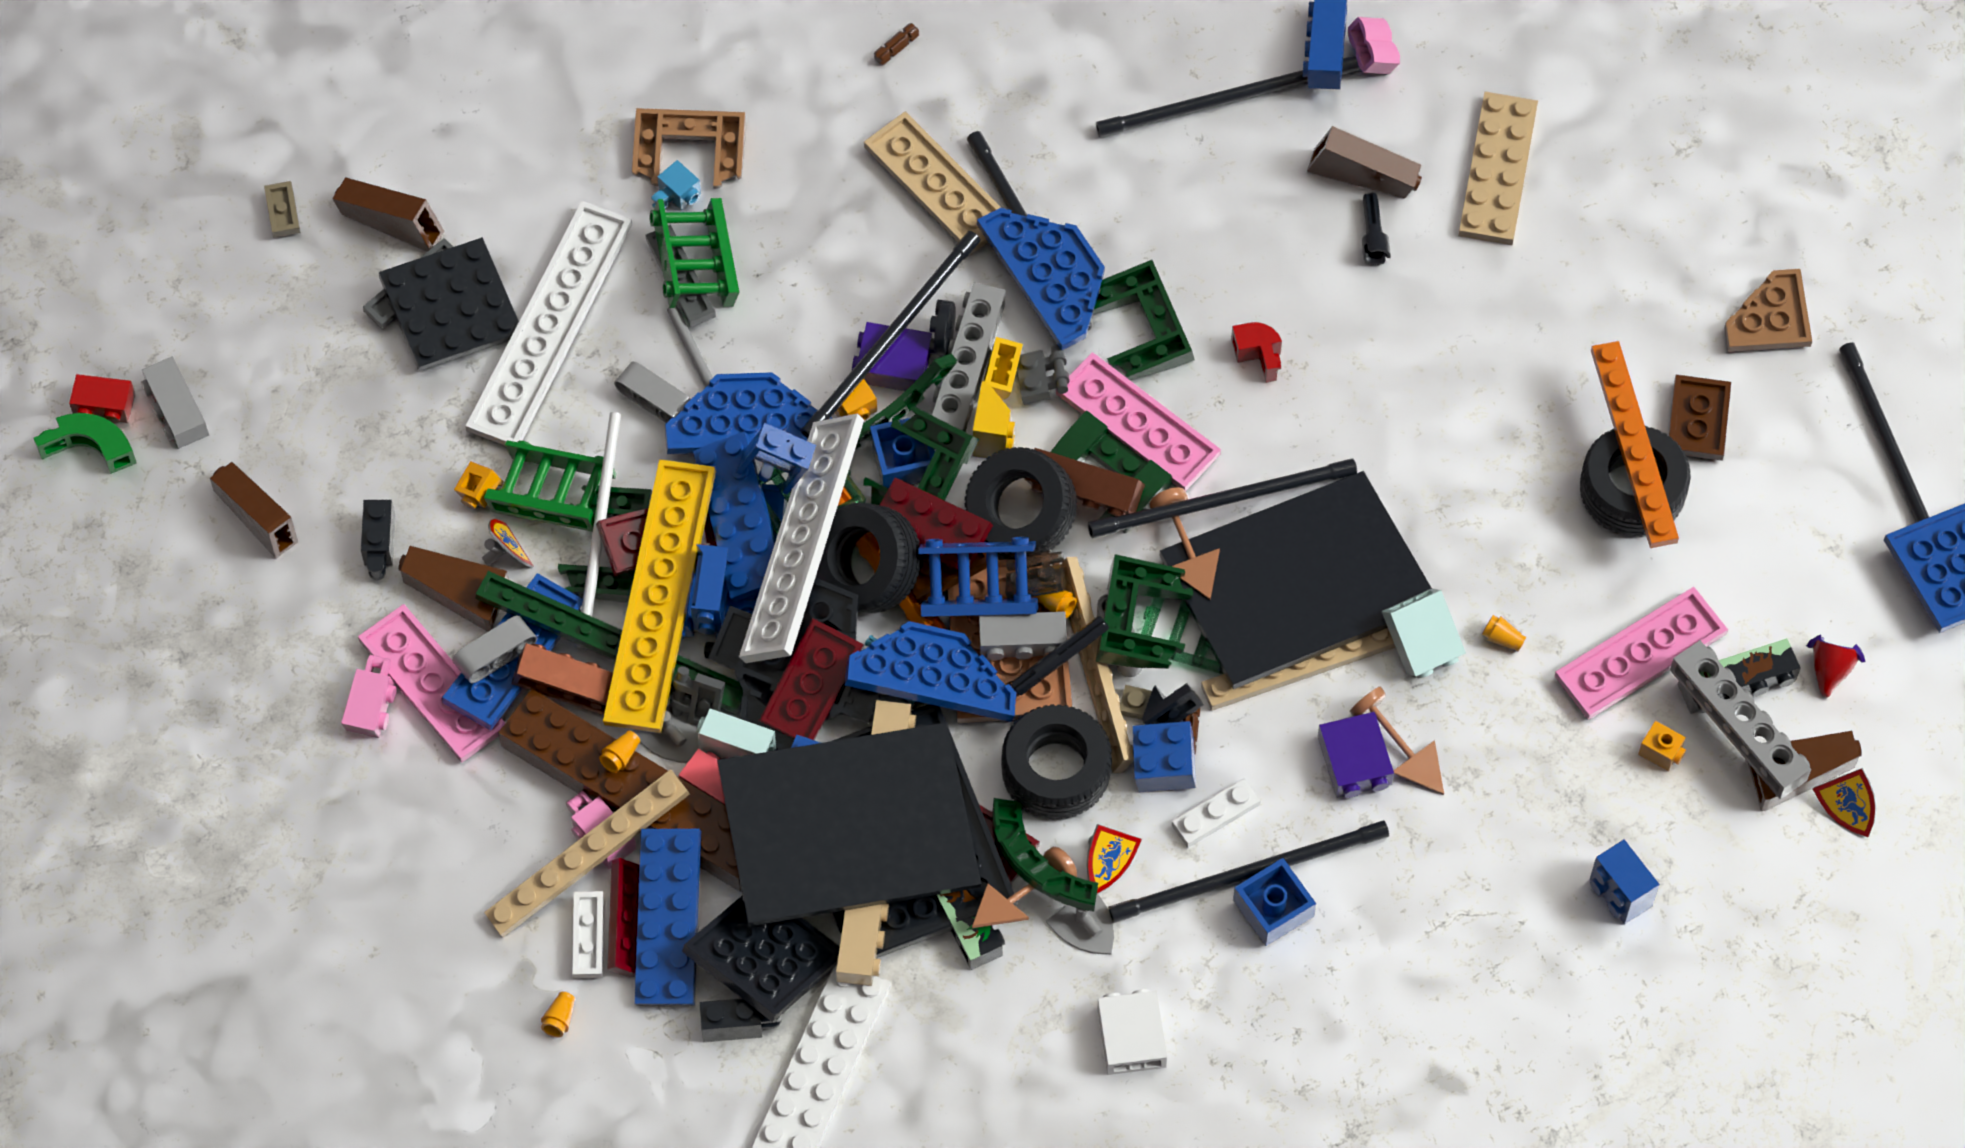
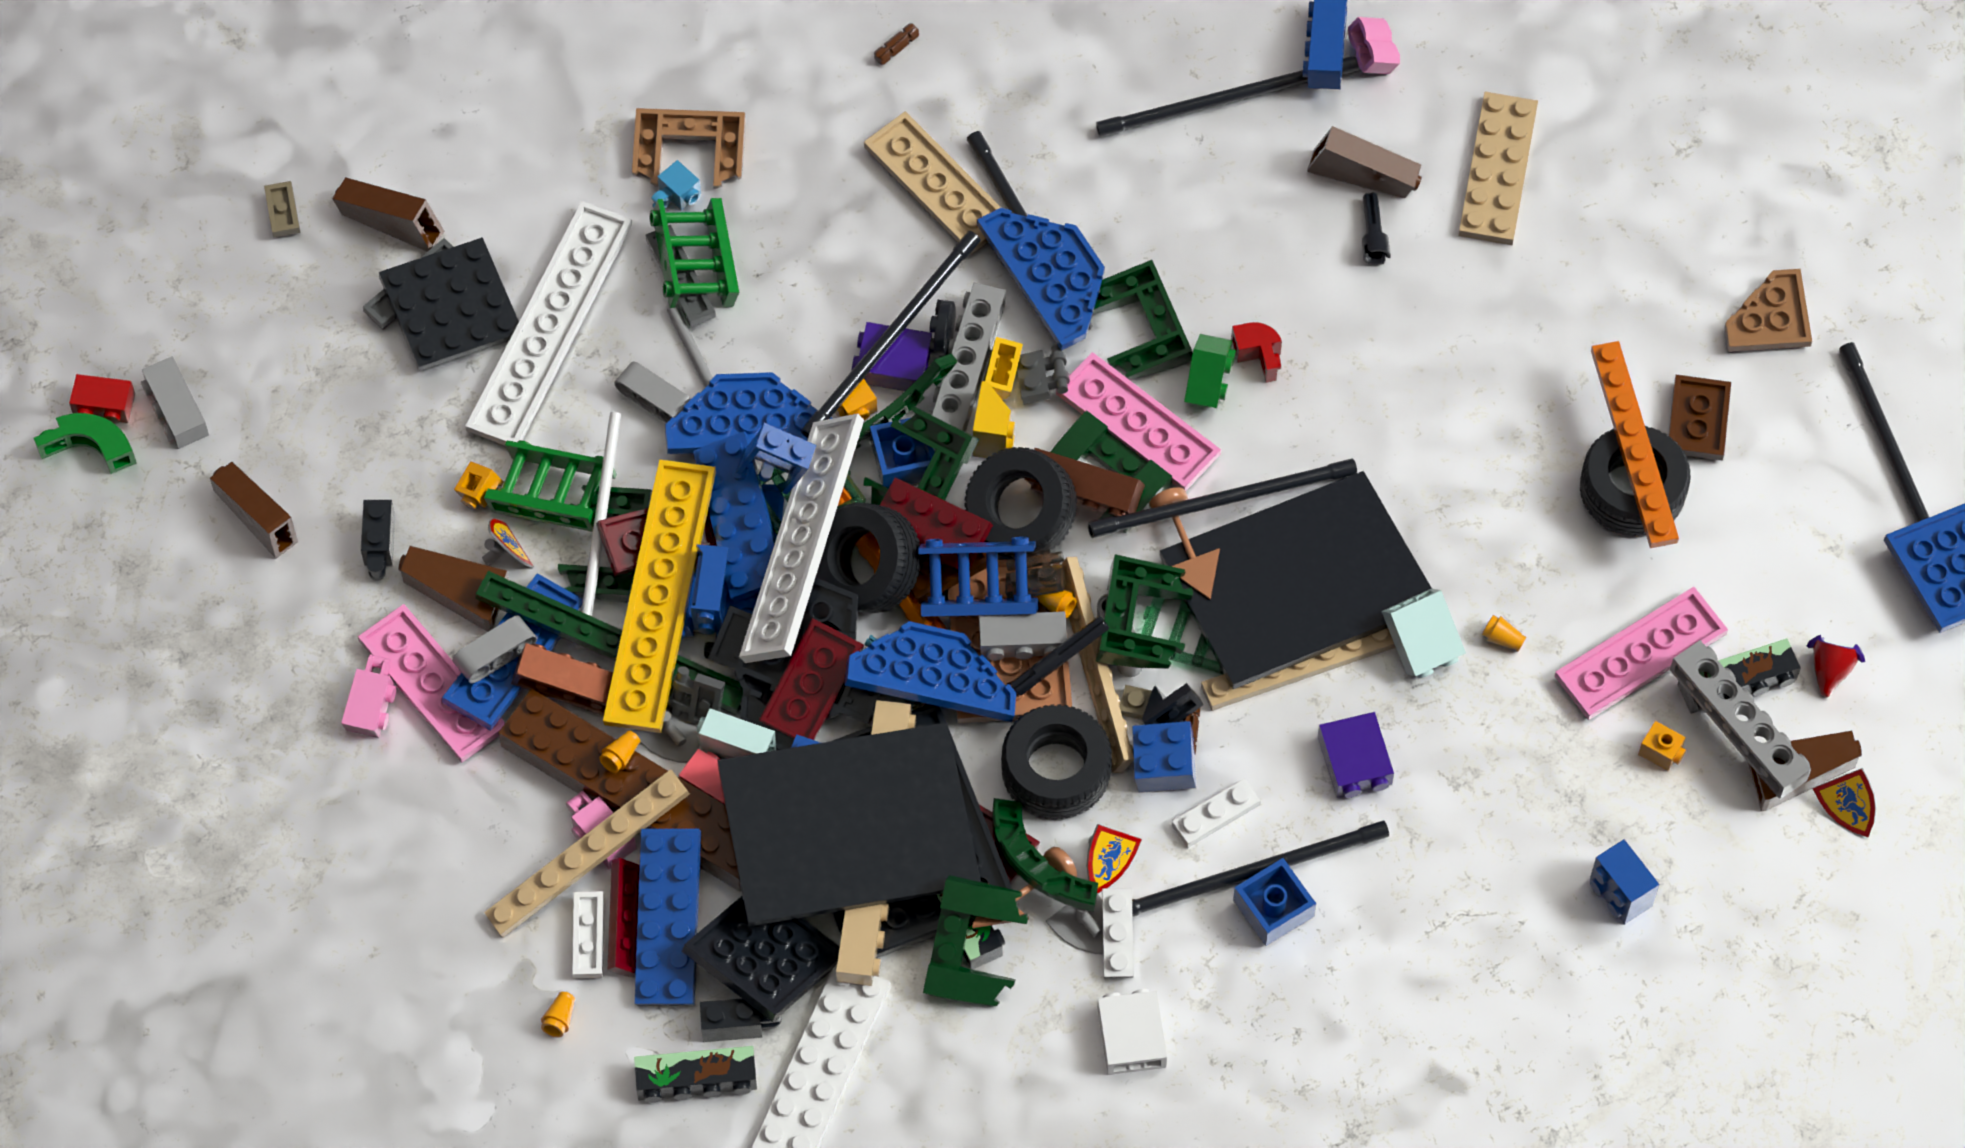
(695, 1073): none -> brick
(960, 901): none -> dark green wedge
(1117, 933): none -> white plate
(1209, 363): none -> green brick
(1420, 767): nougat piece -> none

